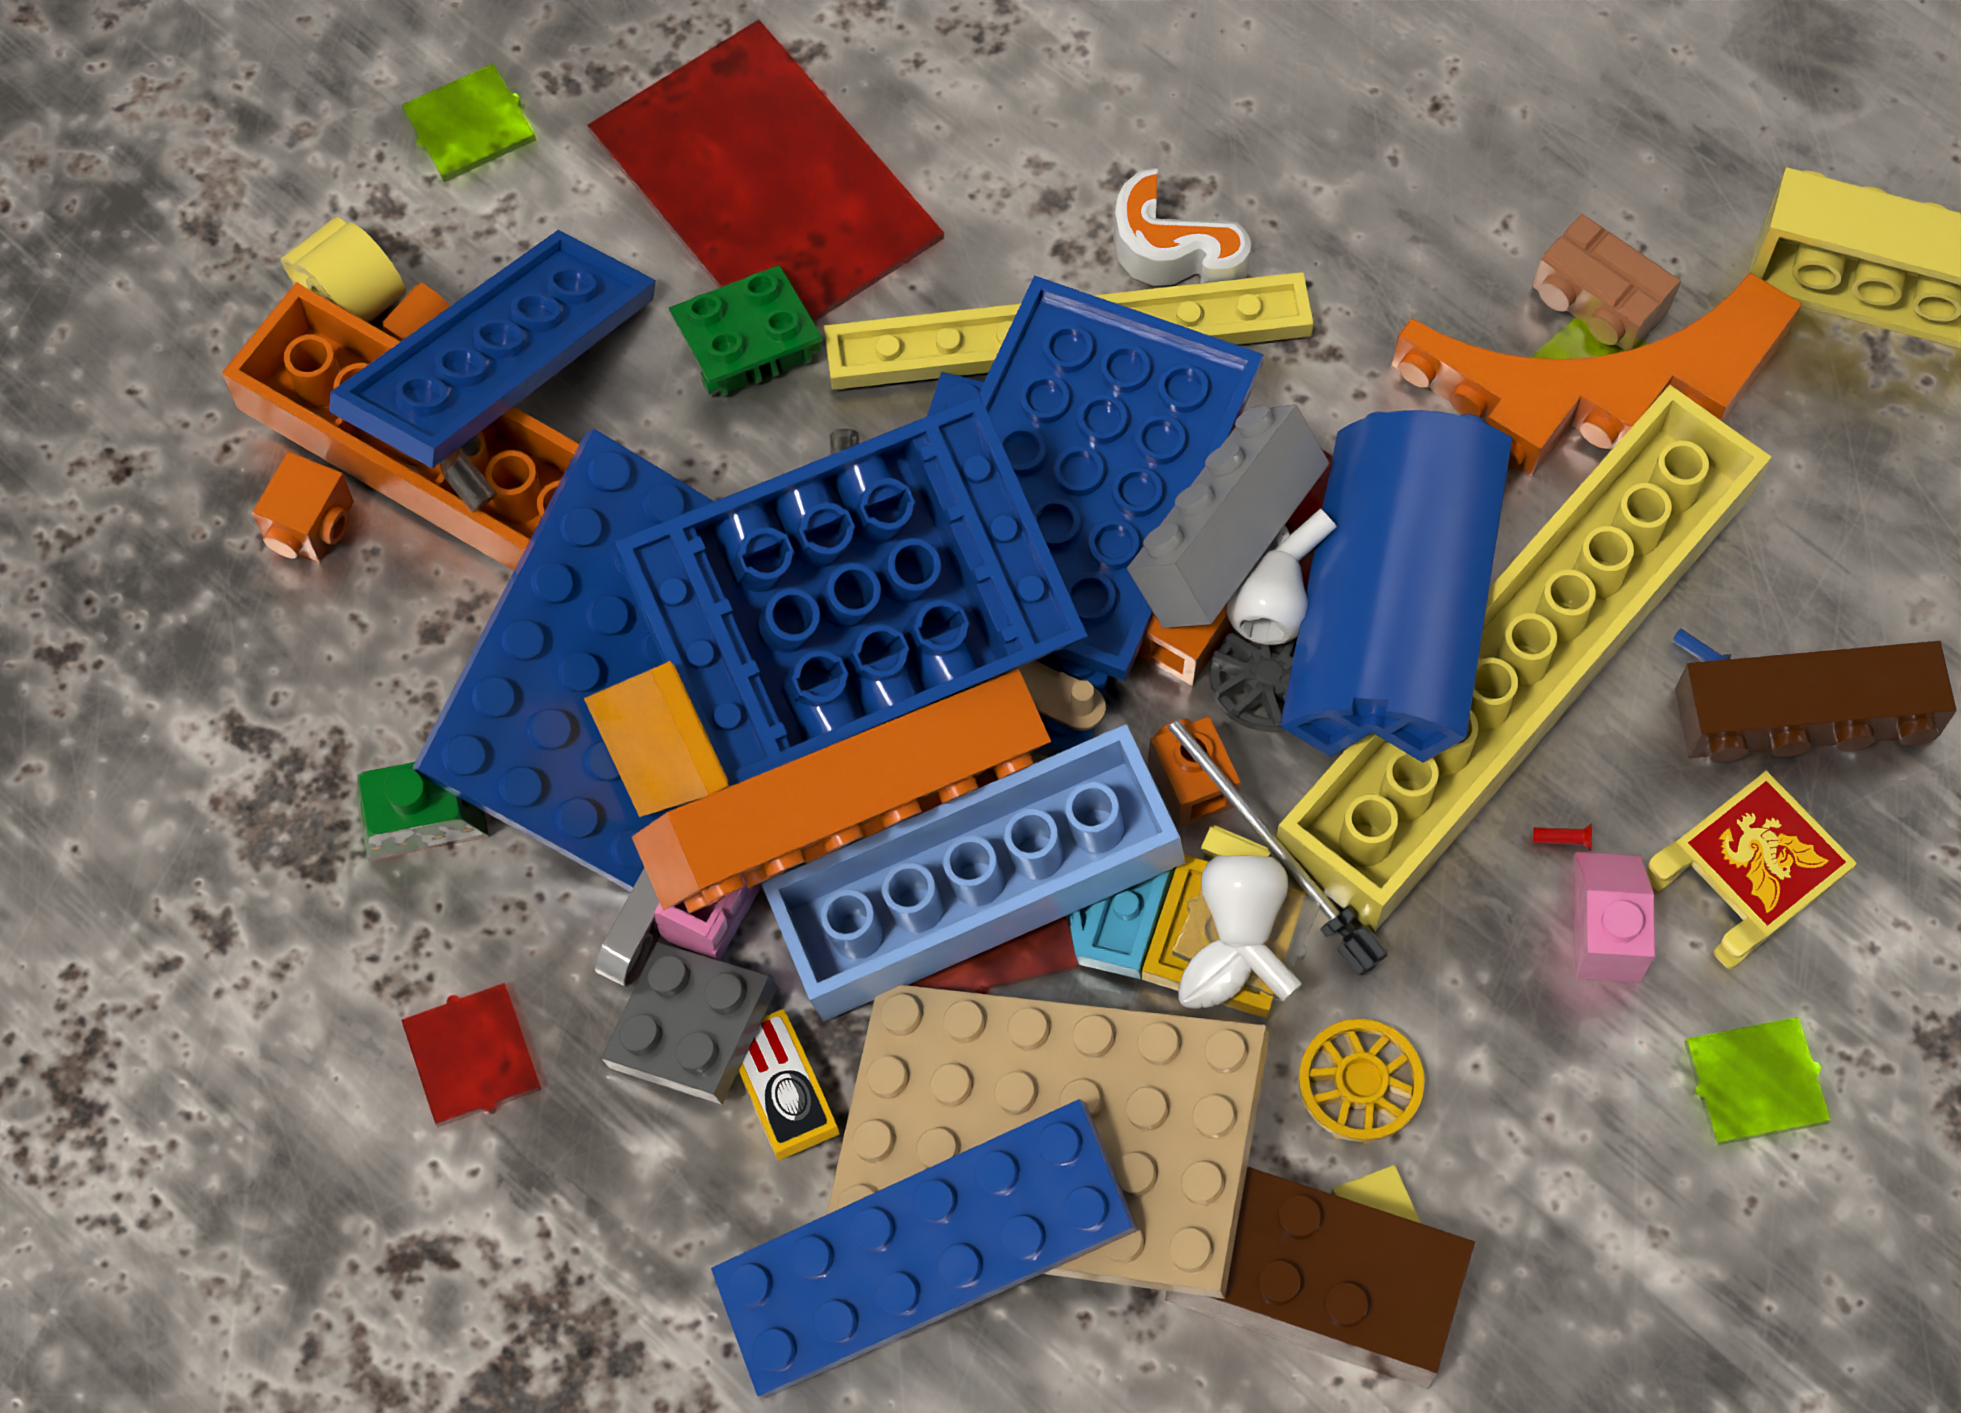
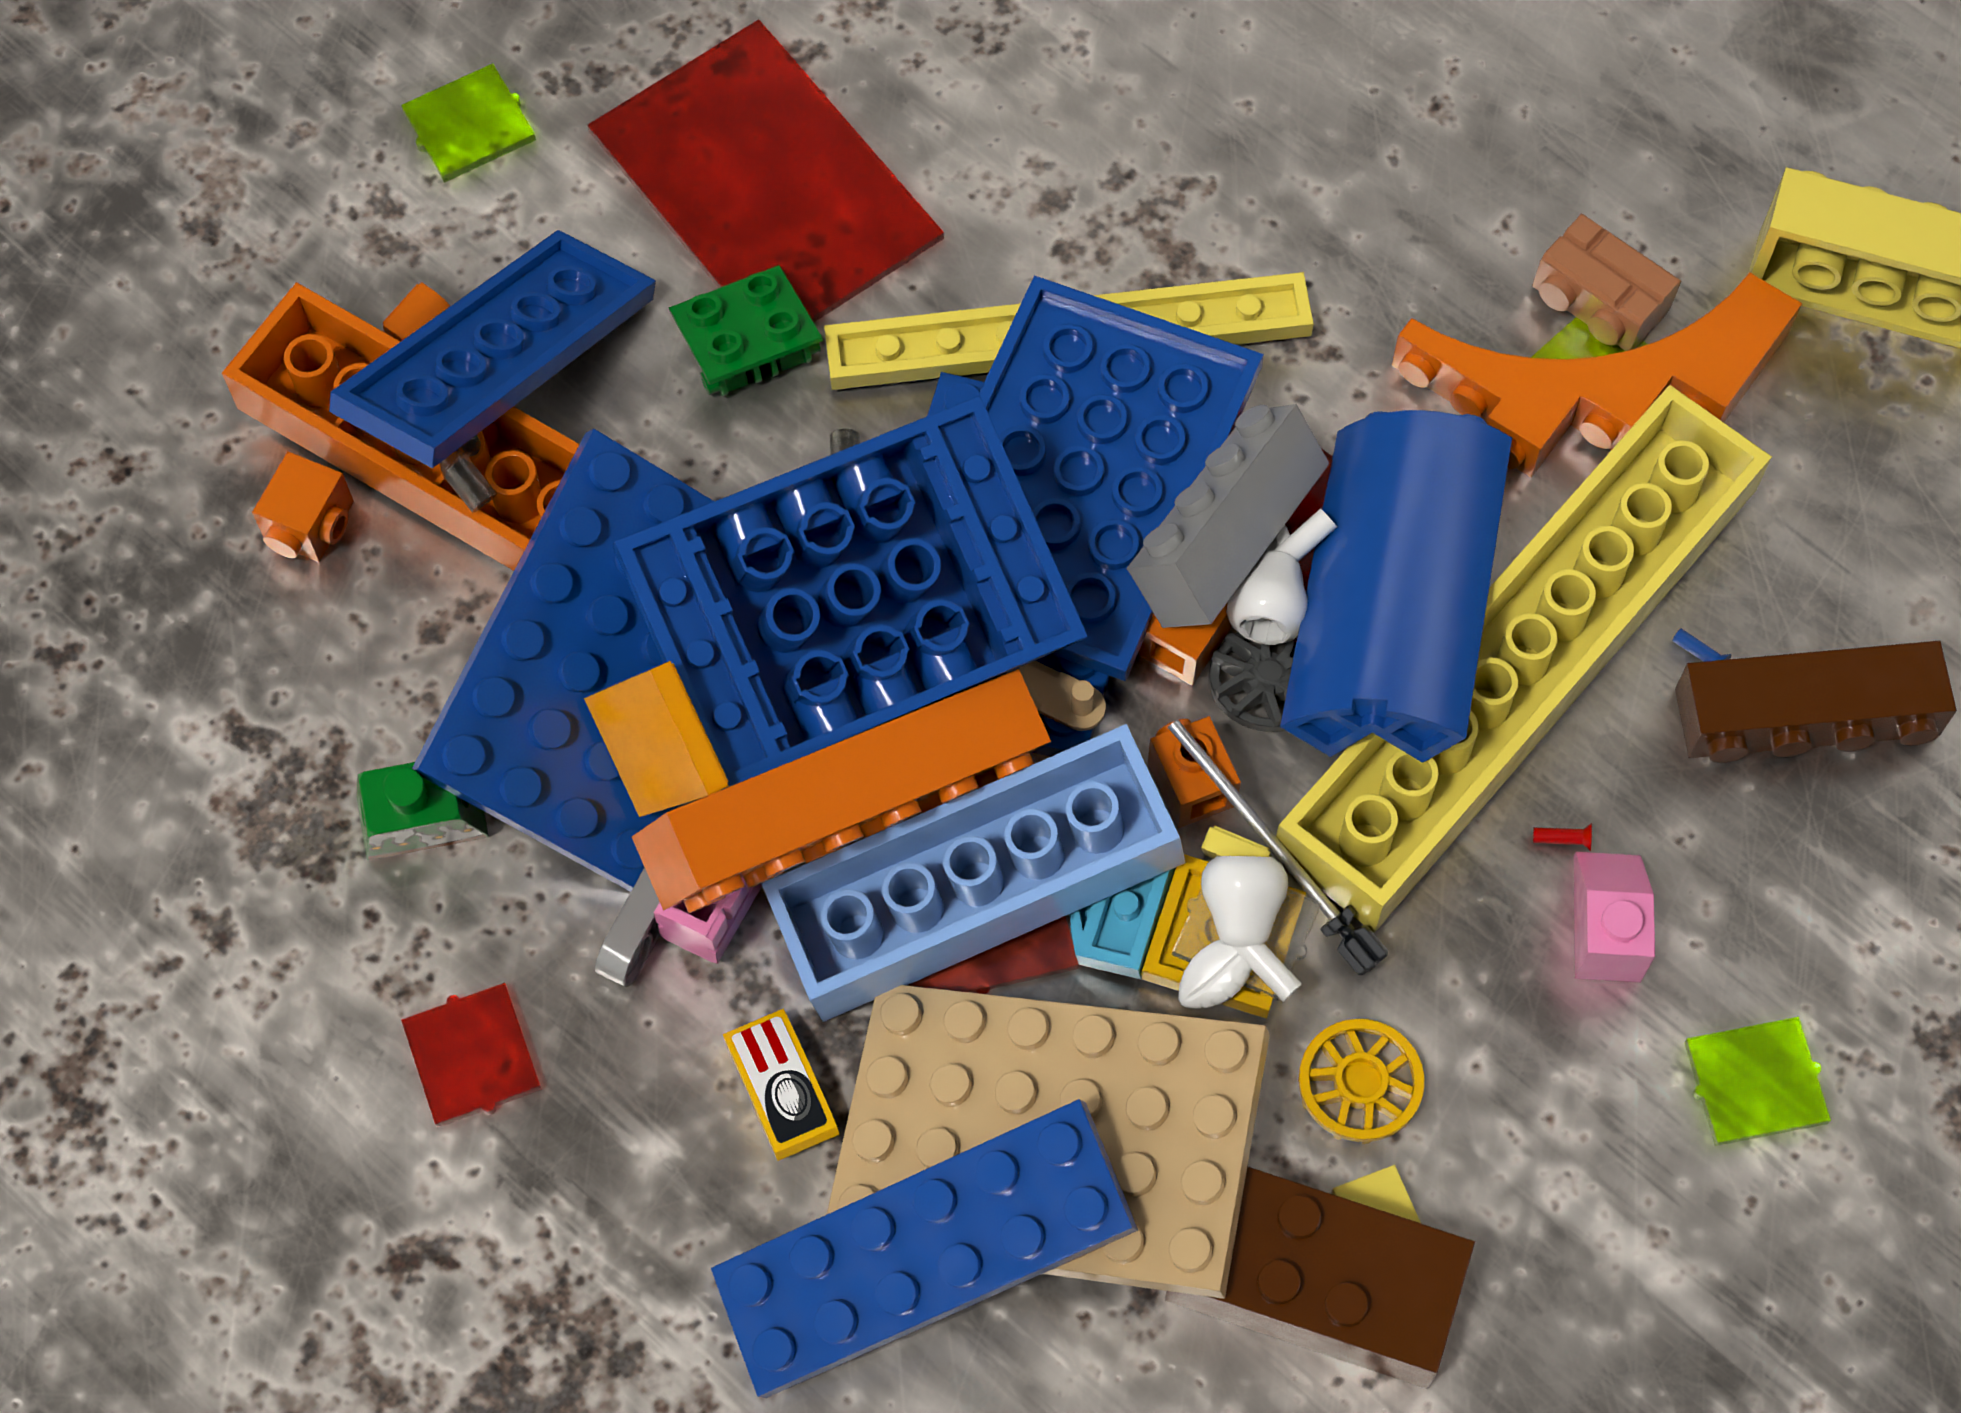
(346, 269): light yellow piece -> none
(689, 1022): dark grey plate -> none
(1174, 249): white animal -> none
(1761, 860): flag -> none

